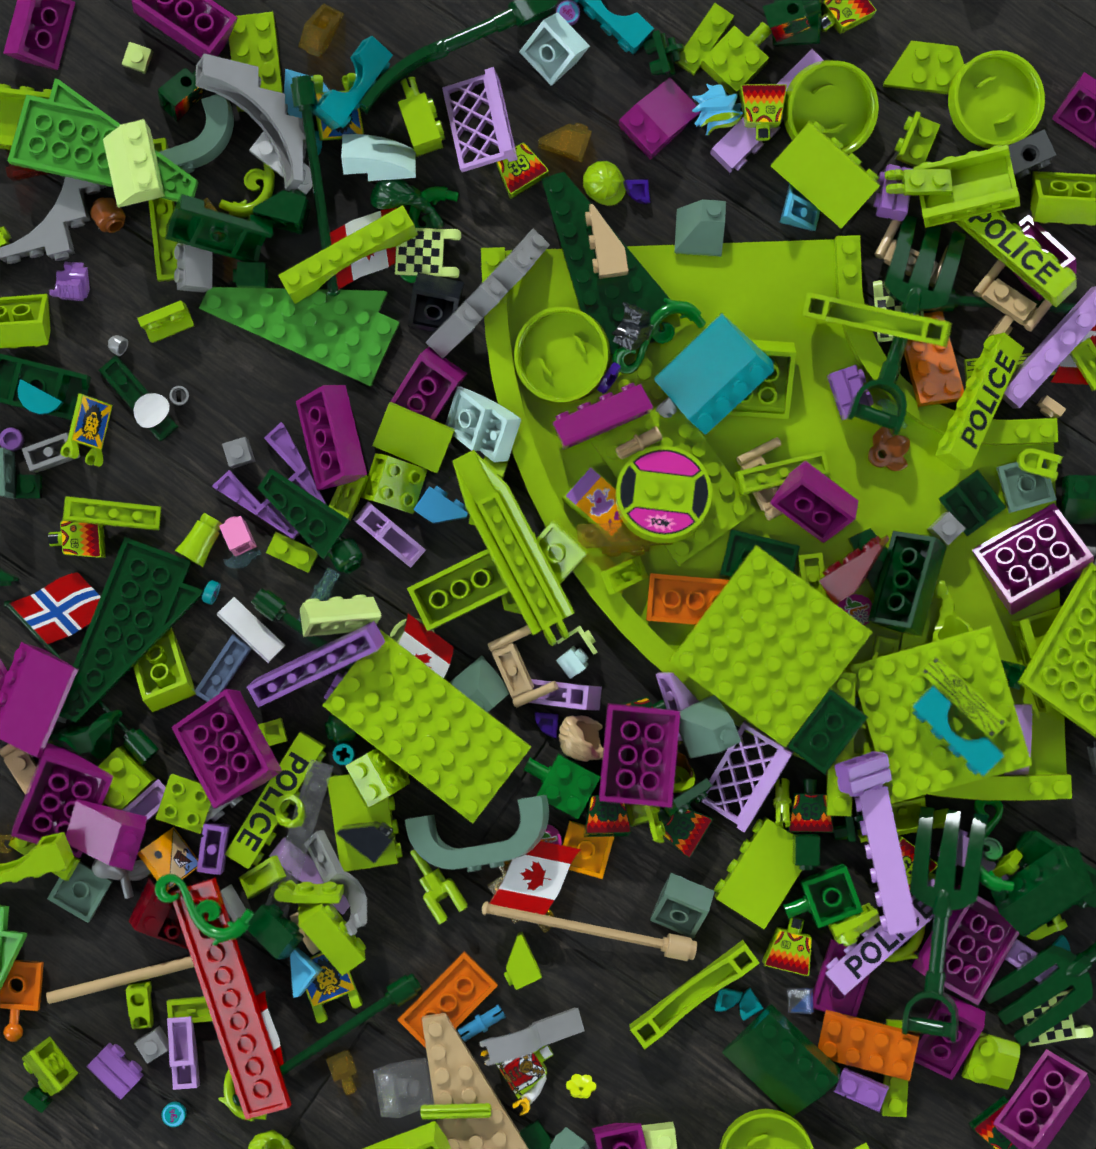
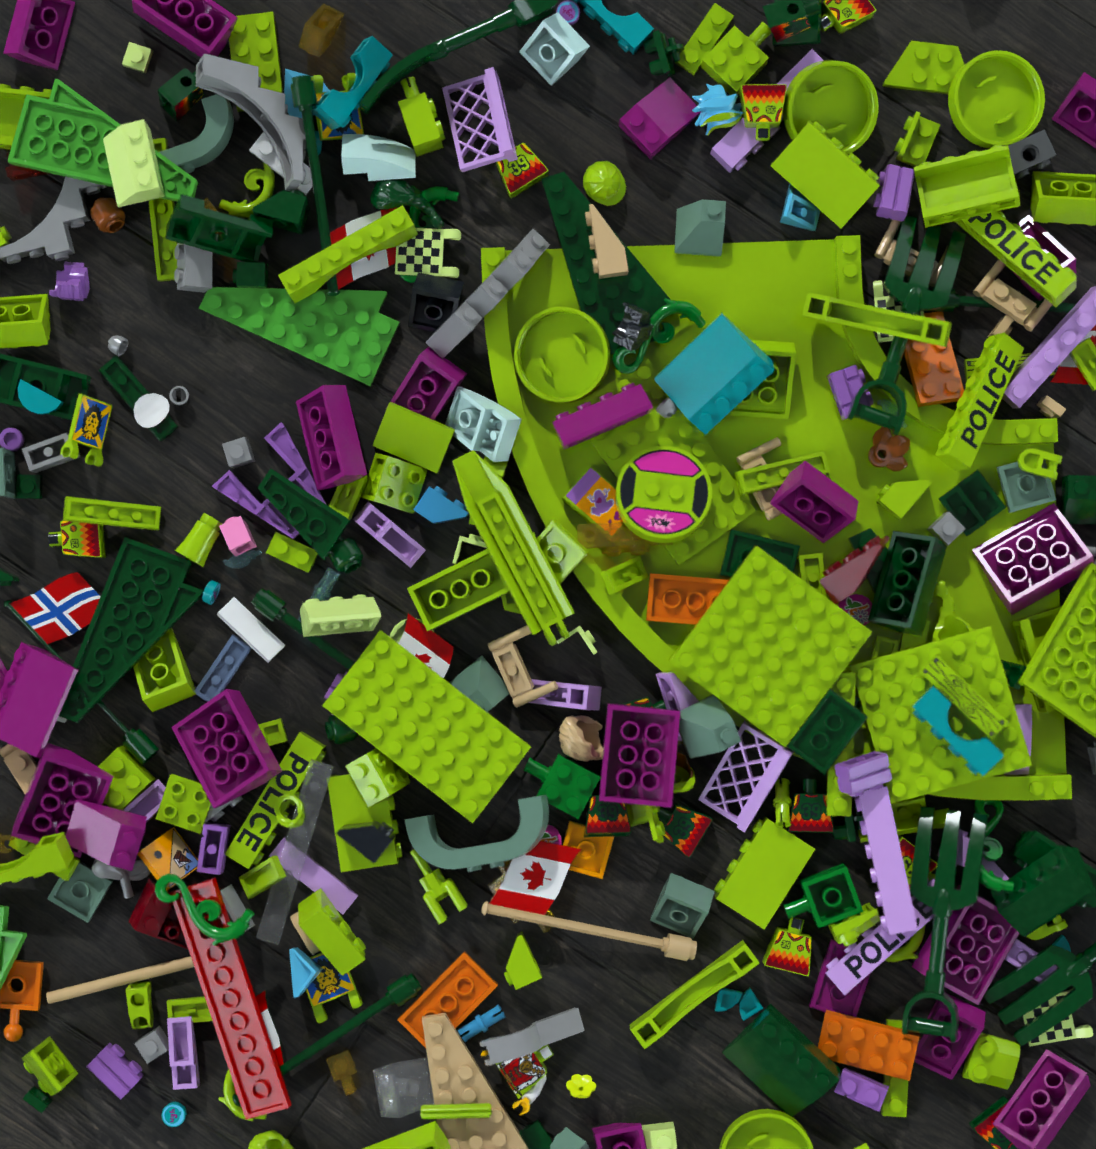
(93, 738): dark green piece -> none
(166, 321): lime bracket -> none
(275, 931): dark green brick -> none
(309, 893): lime hinge -> none
(316, 664): medium lavender brick -> none
(332, 871): light grey piece -> none
(338, 757): teal bush -> none
(473, 539): none -> yellowish green bracket
(547, 723): dark purple tile -> none
(567, 141): clear yellow slope -> none
(573, 661): light aqua plate -> none
(609, 378): dark purple tile -> none
(638, 190): dark purple tile -> none
(639, 443): tan axle -> none
(682, 803): dark green plate -> none
(800, 1000): clear tile -> none
(806, 851): dark green brick -> none
(901, 496): none -> lime slope
(920, 182): lime hinge -> none
(1008, 864): lime plate -> none

